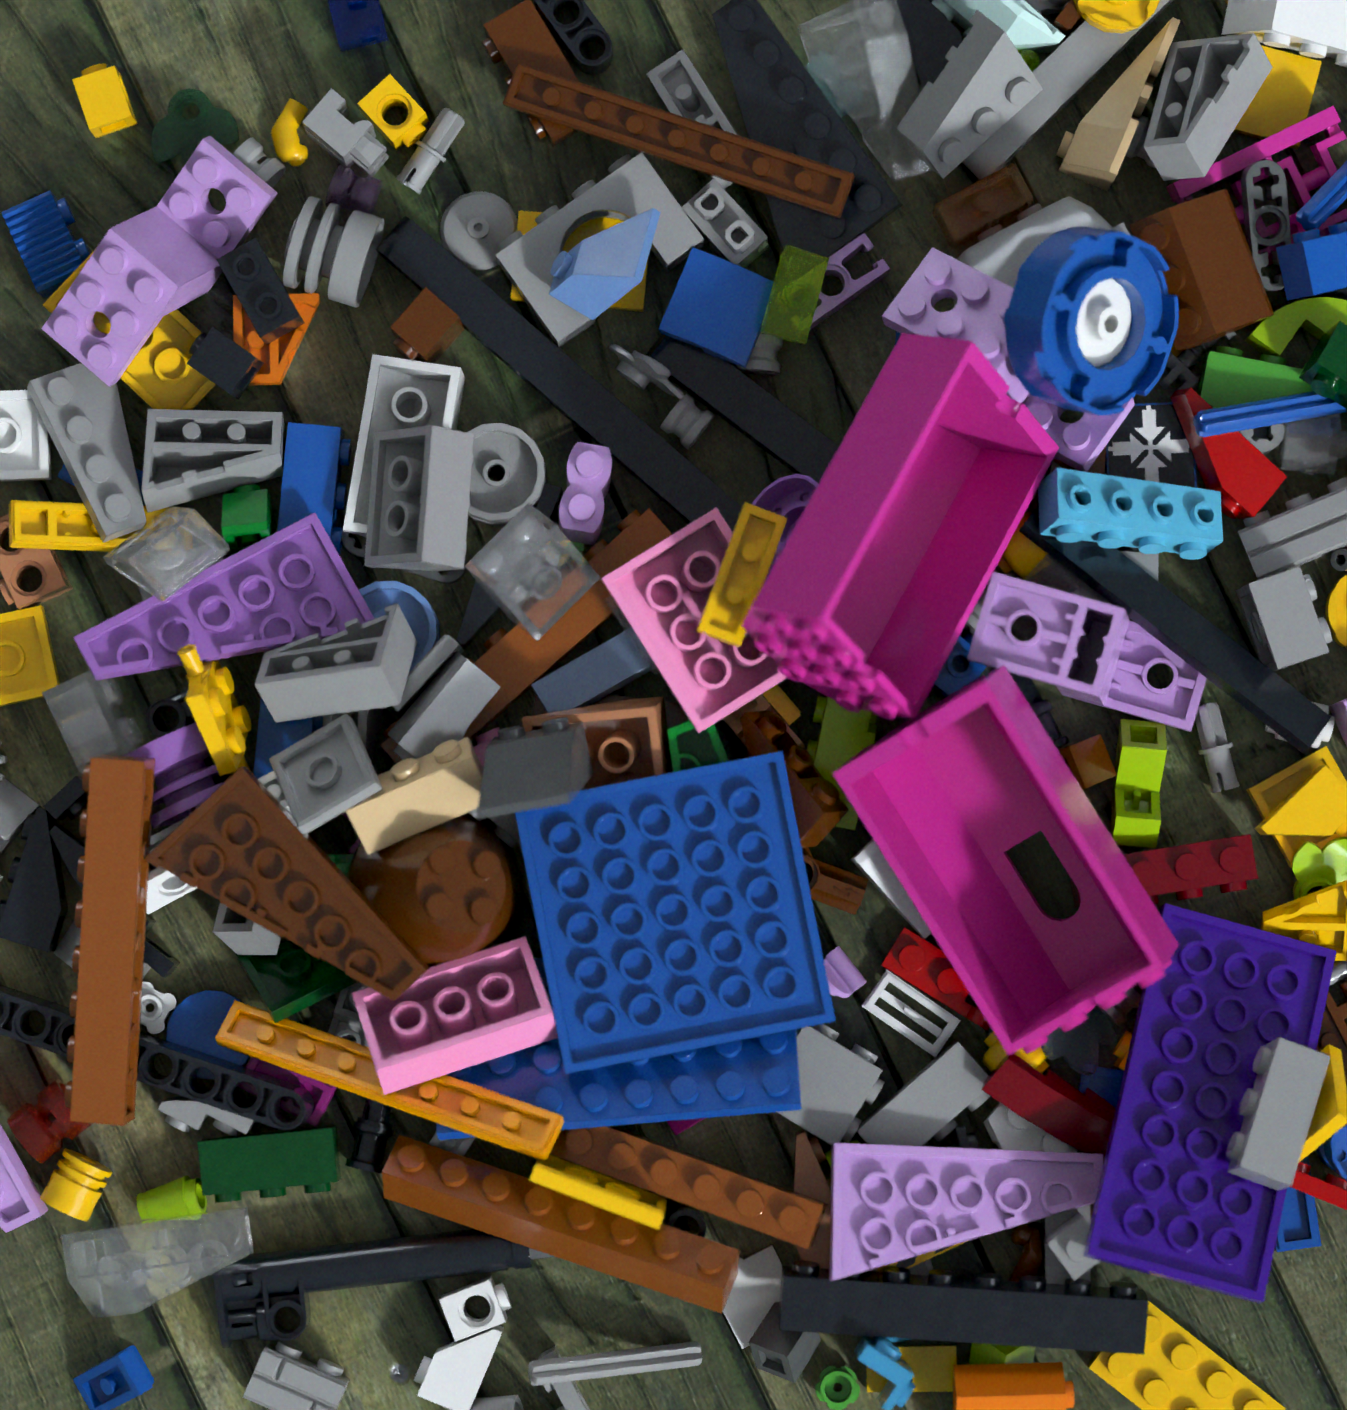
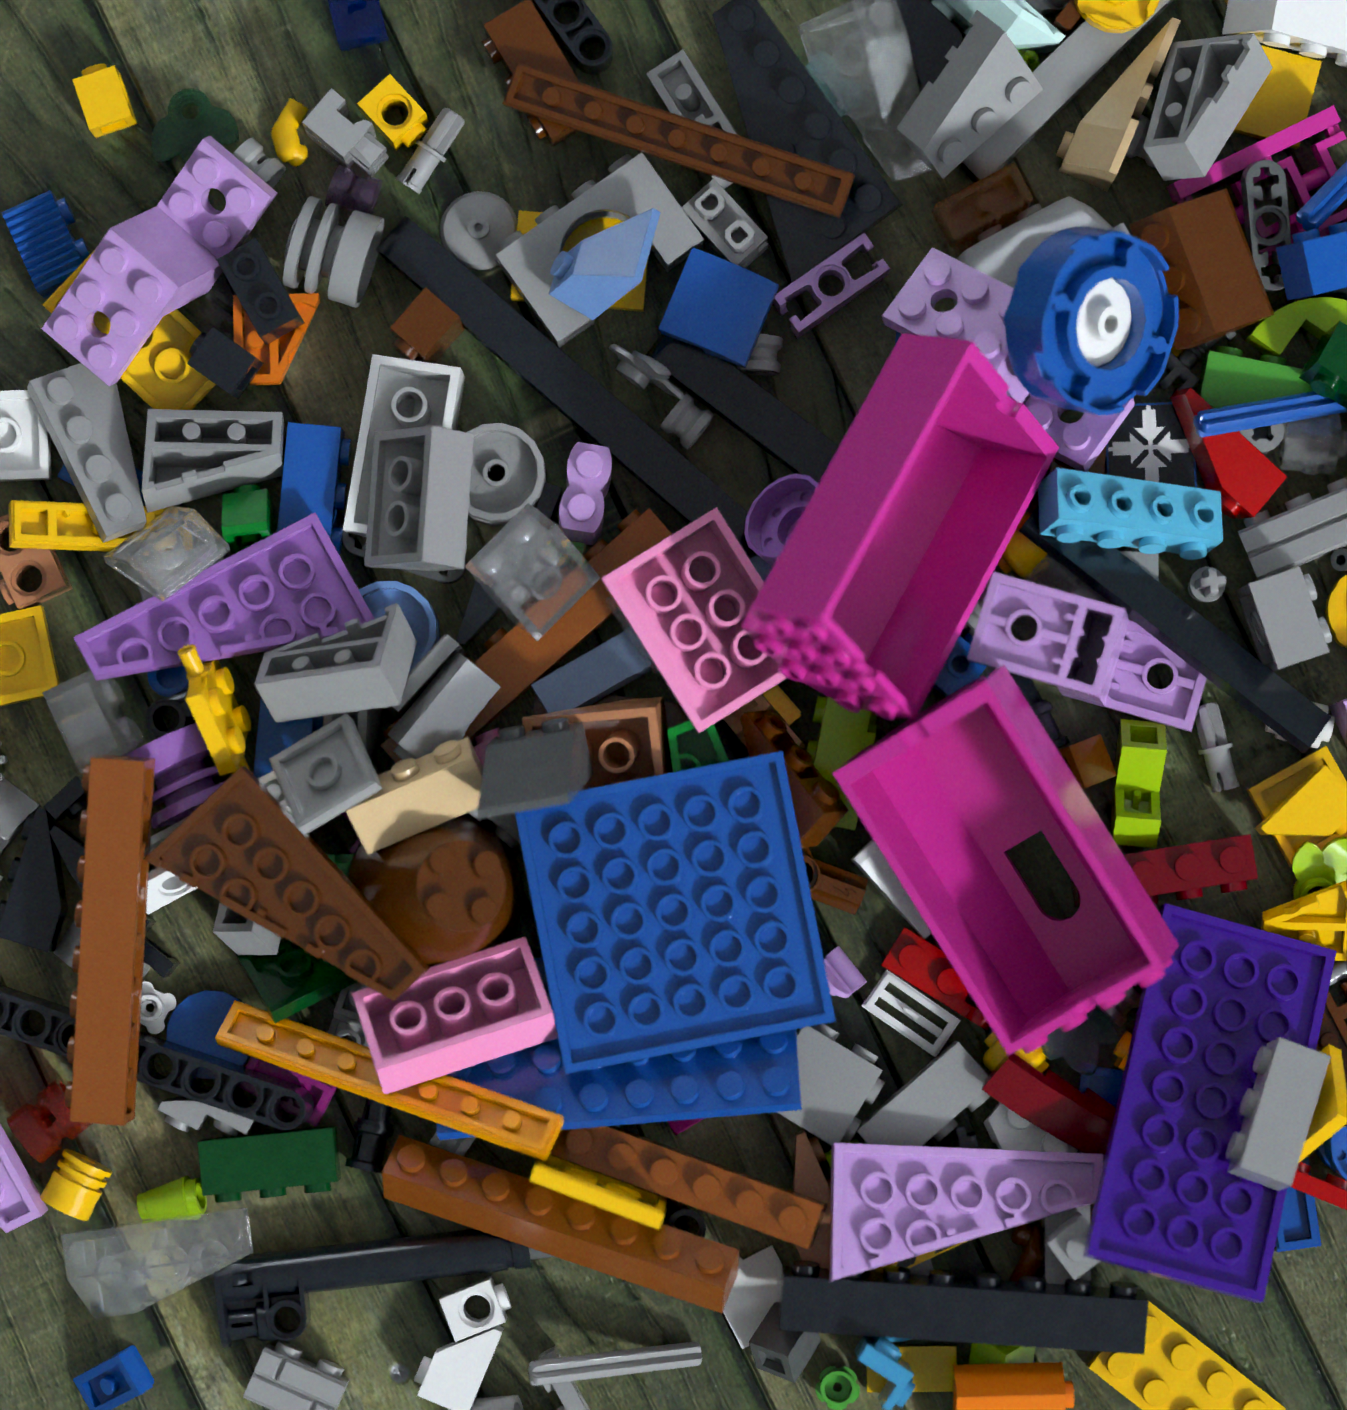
(168, 681): none -> blue tile
(741, 573): yellow plate -> none
(794, 294): clear neon green plate -> none
(1206, 584): none -> light grey axle

